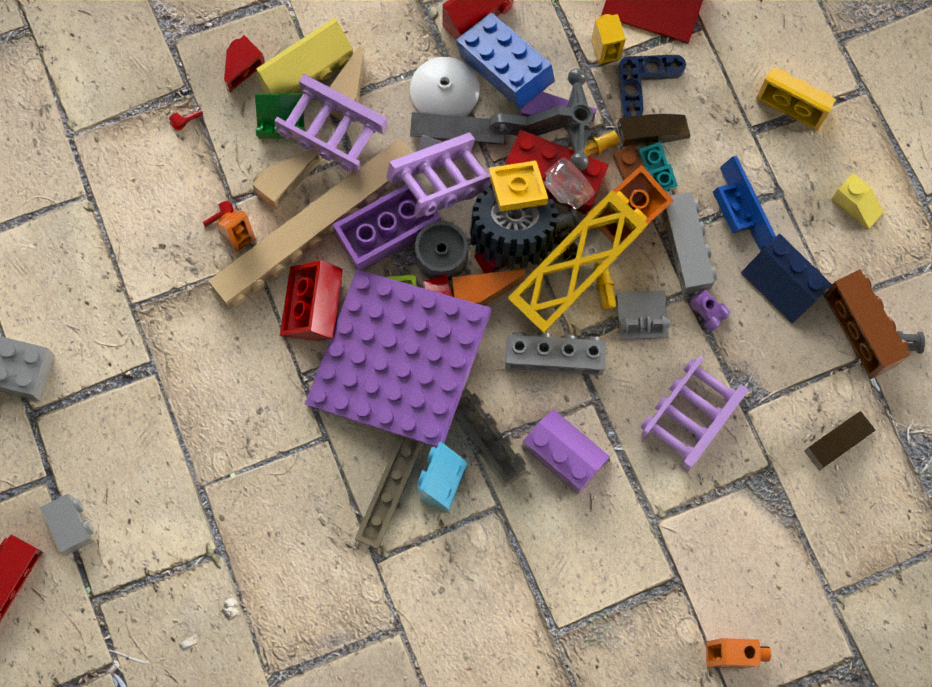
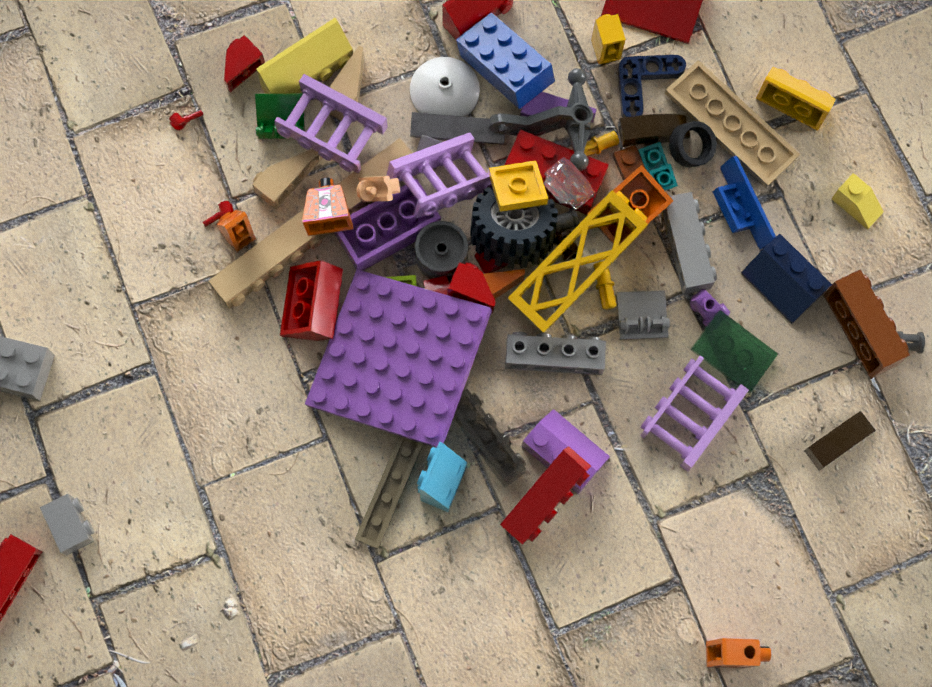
(326, 209): none -> orange torso
(377, 188): none -> light nougat hips
(470, 285): none -> red slope
(545, 495): none -> red brick
(708, 141): none -> black tyre
(733, 123): none -> tan plate
(734, 351): none -> clear green tile

